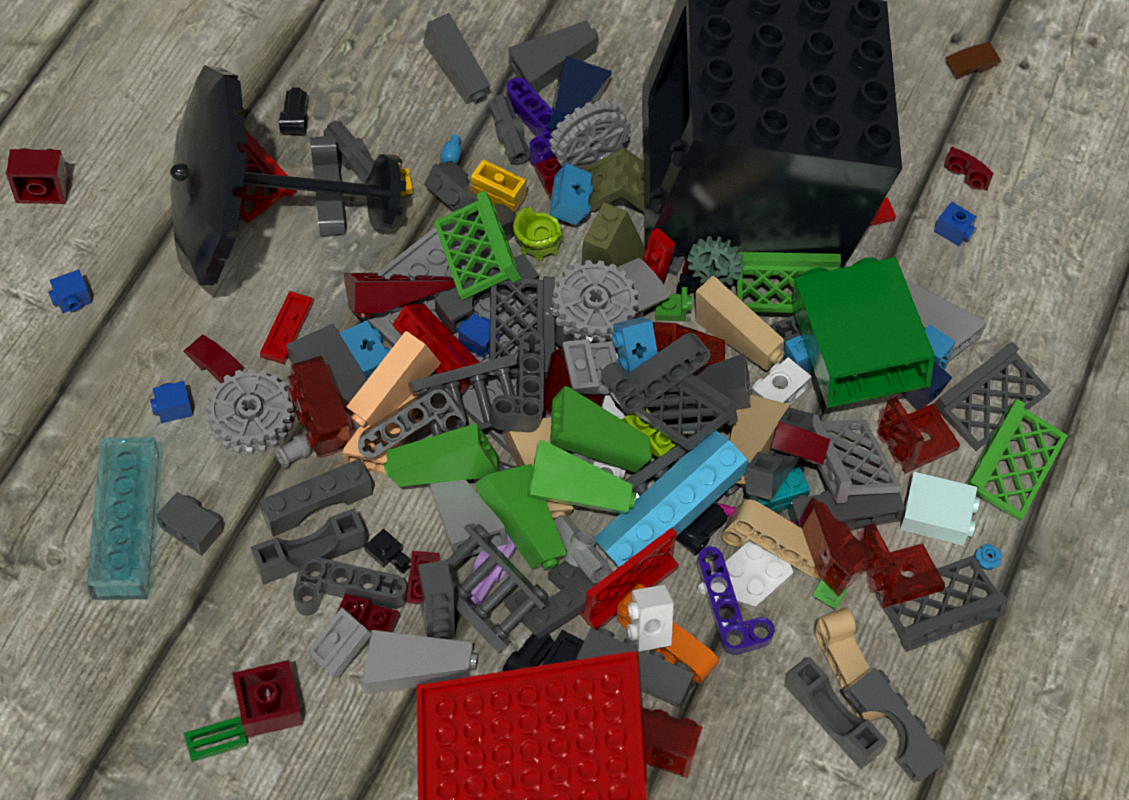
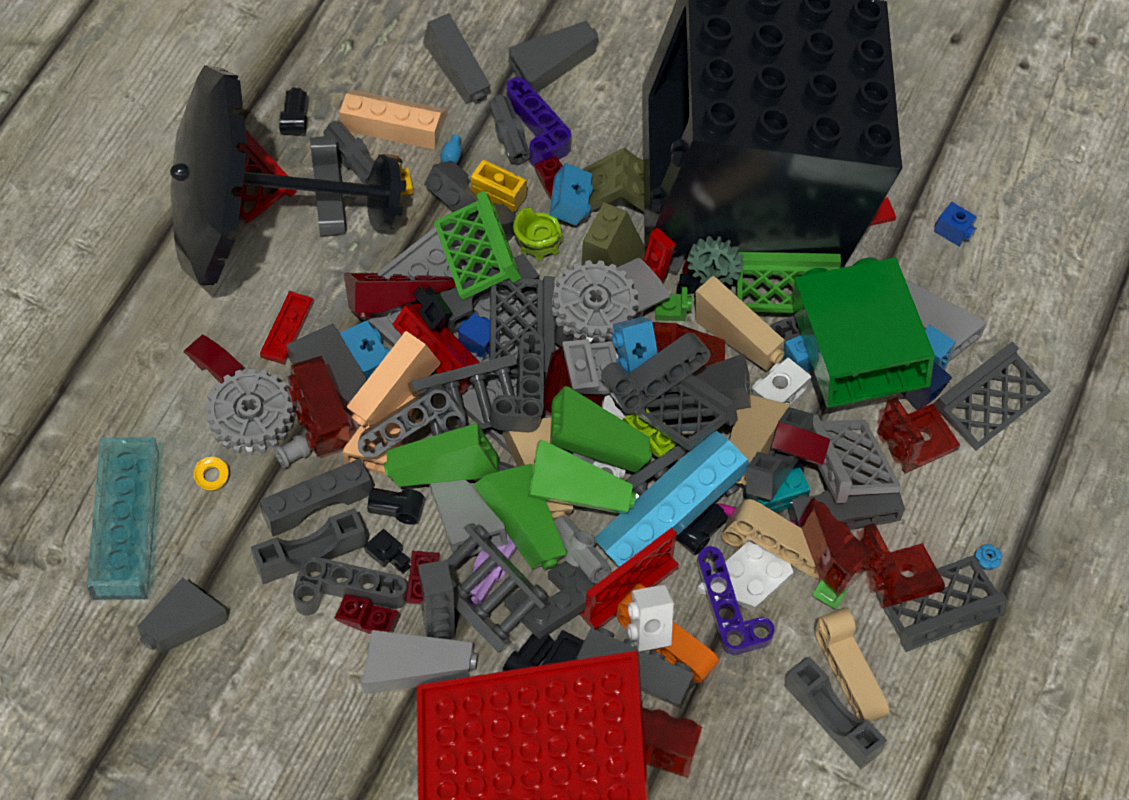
(37, 176): dark red brick -> none
(69, 292): blue brick -> none
(171, 402): blue brick -> none
(180, 617): none -> dark grey slope
(190, 523): dark grey brick -> none
(205, 464): none -> yellow piece
(212, 729): green tile -> none
(267, 698): dark red brick -> none
(339, 642): light grey plate -> none
(392, 119): none -> light nougat slope
(403, 506): none -> black piece
(434, 309): none -> black plate
(576, 86): dark blue slope -> none
(590, 134): light grey piece -> none
(918, 752): dark grey arch -> none
(940, 508): light aqua brick -> none
(972, 58): reddish brown slope -> none
(976, 172): dark red slope -> none
(993, 454): bright green fence -> none

